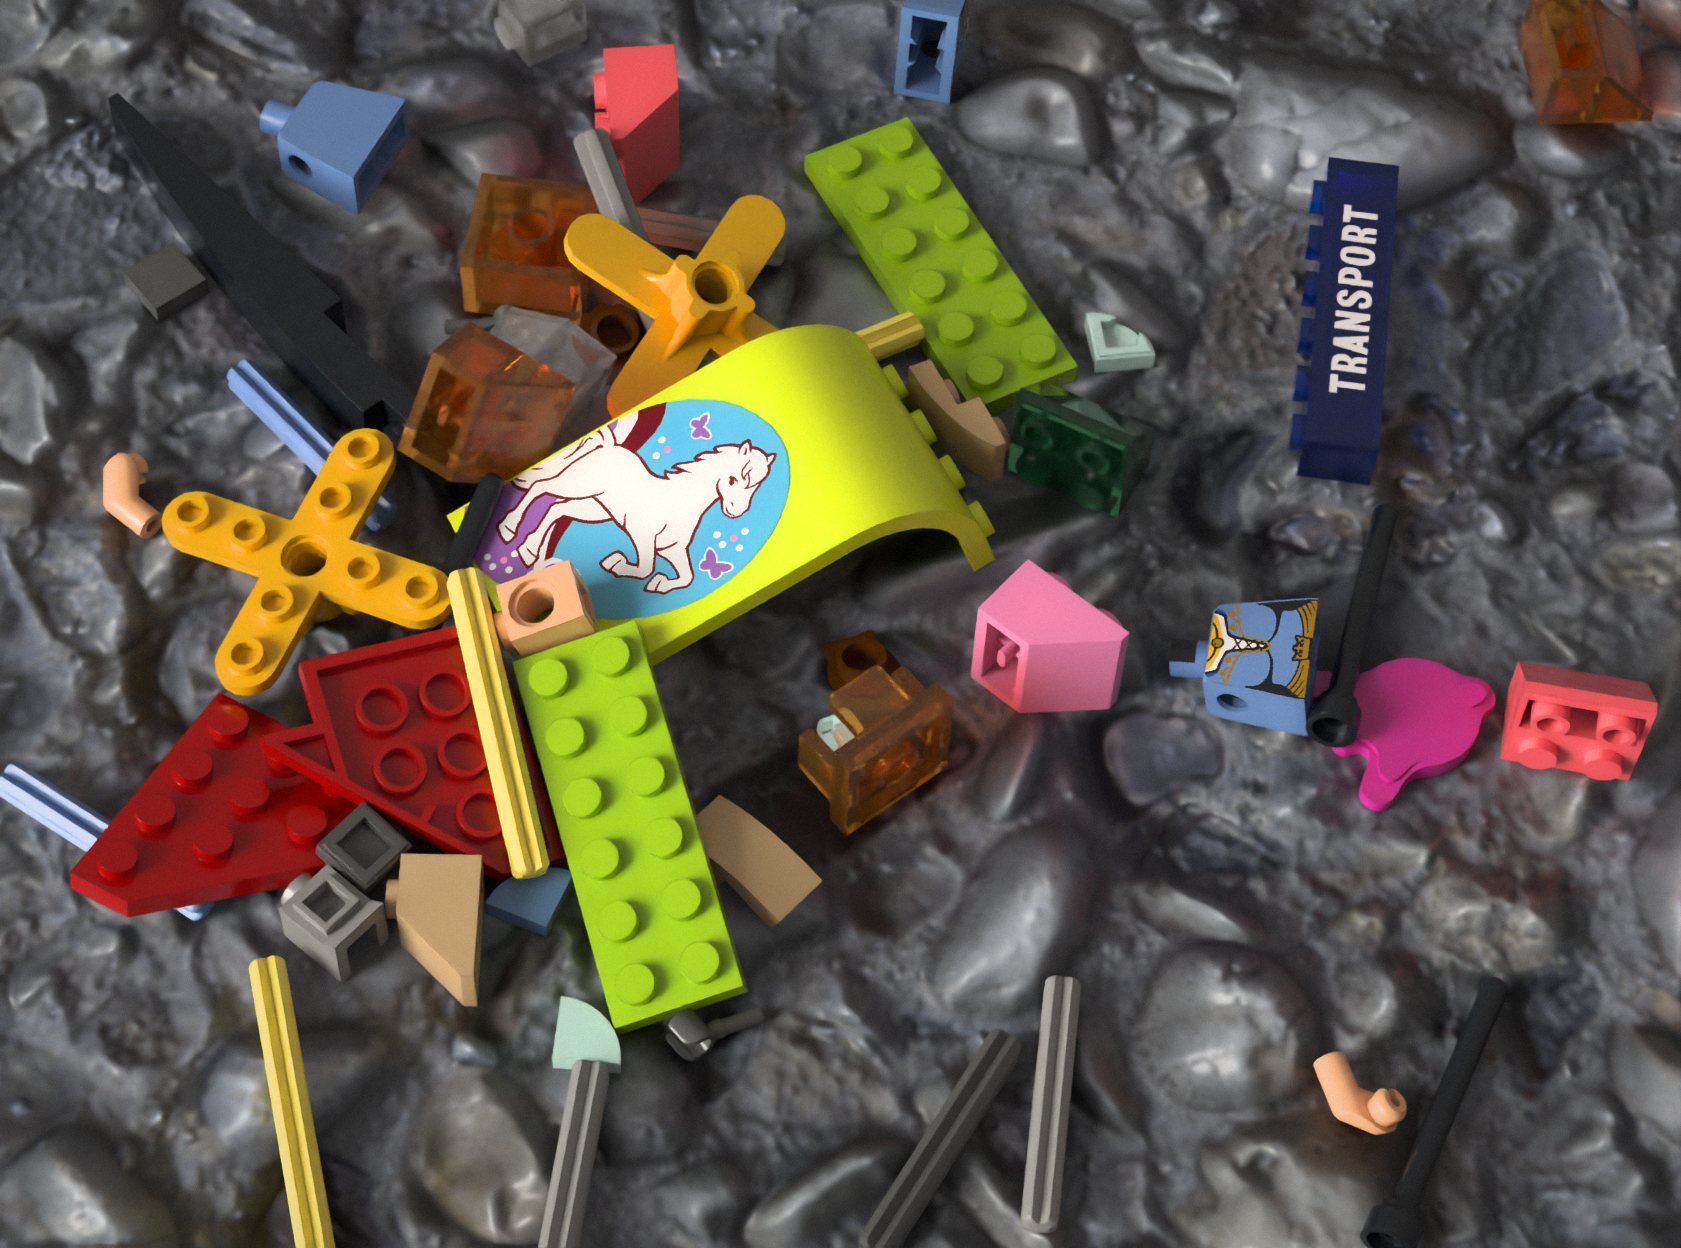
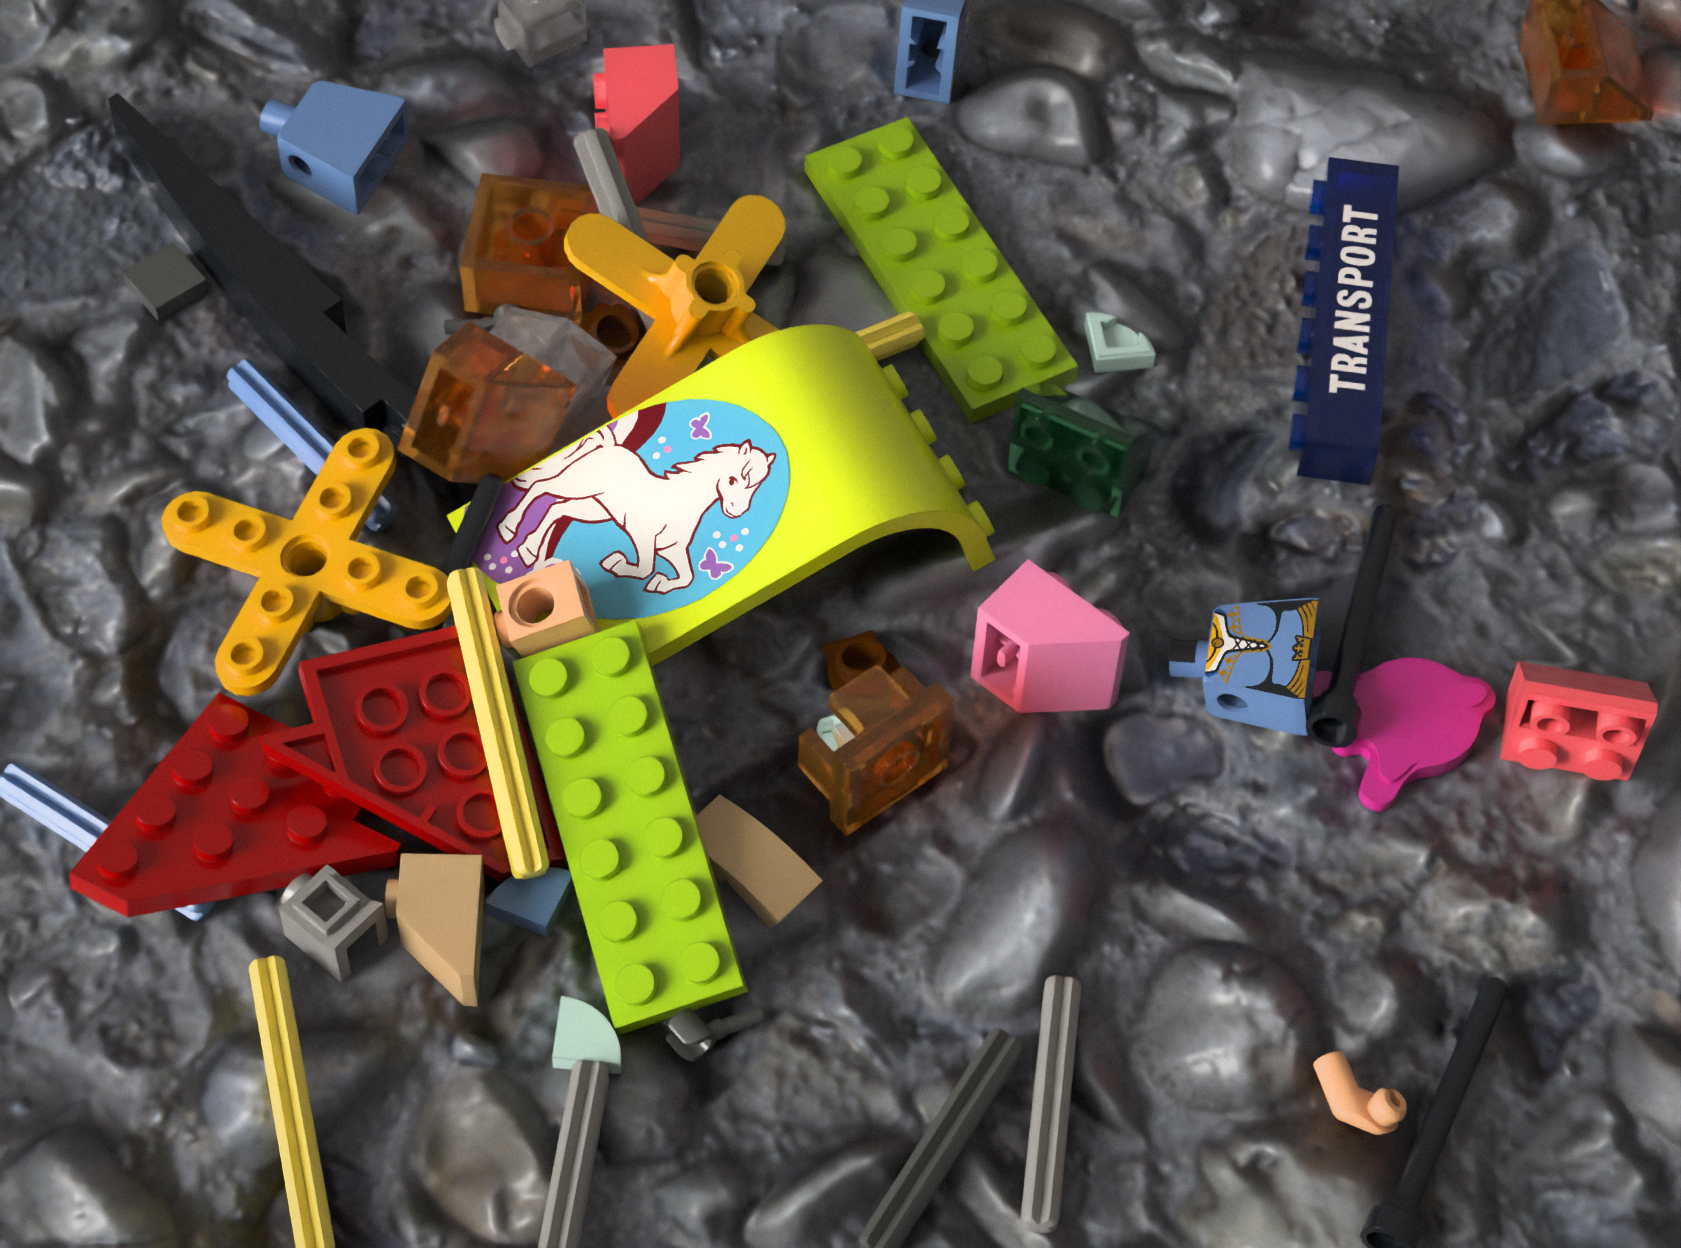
(121, 494): light nougat arm -> none
(363, 848): dark grey tile -> none
(961, 428): tan slope -> none

